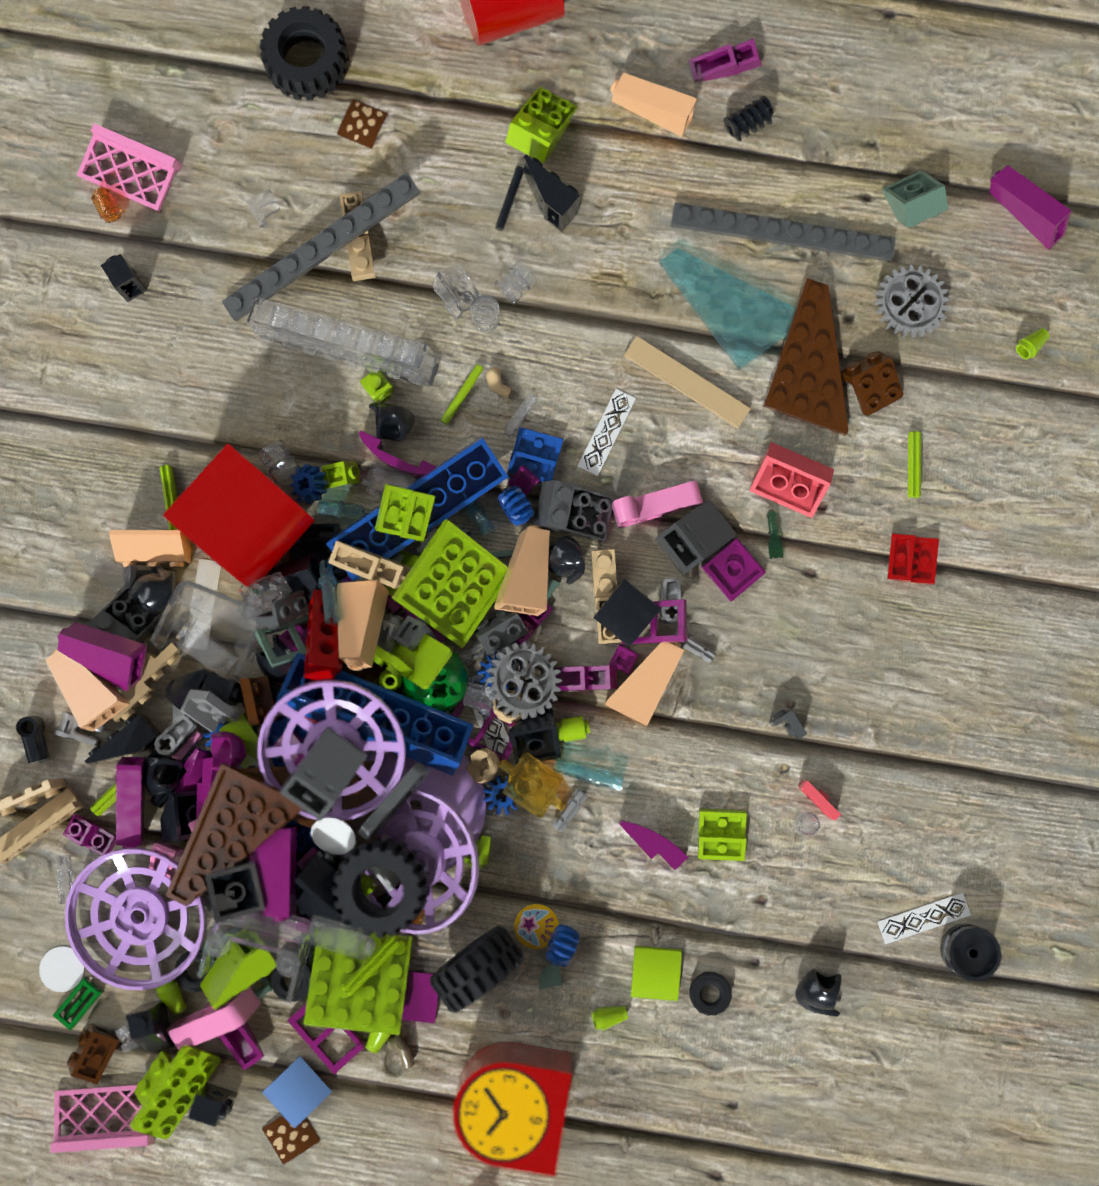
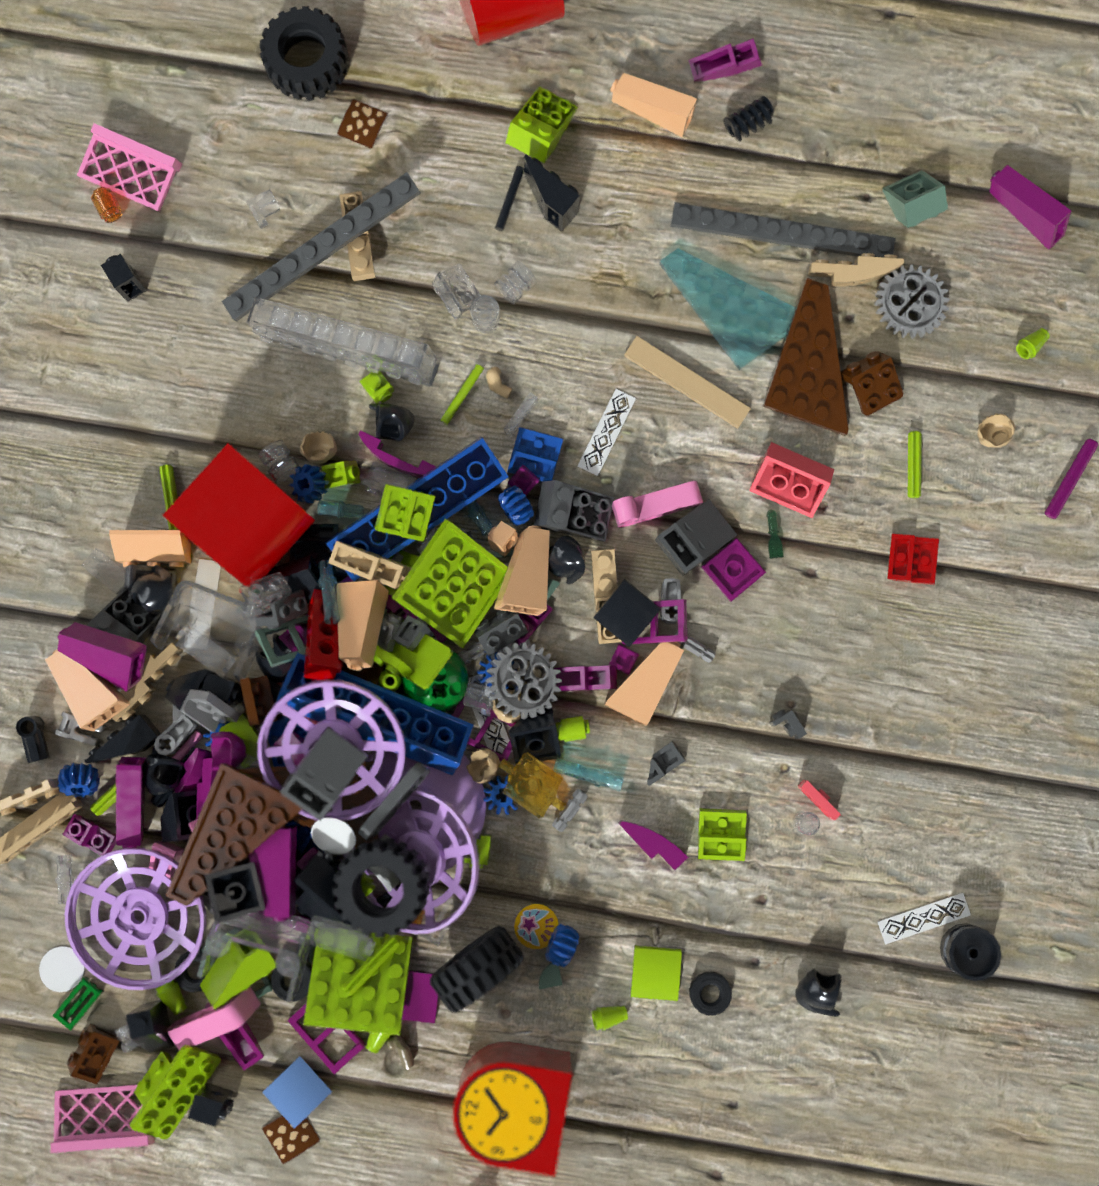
(78, 780): none -> blue gear
(318, 447): none -> tan hair
(502, 538): none -> light nougat plate
(664, 761): none -> dark grey slope
(865, 269): none -> tan slope
(996, 431): none -> tan hair
(1071, 478): none -> magenta axle

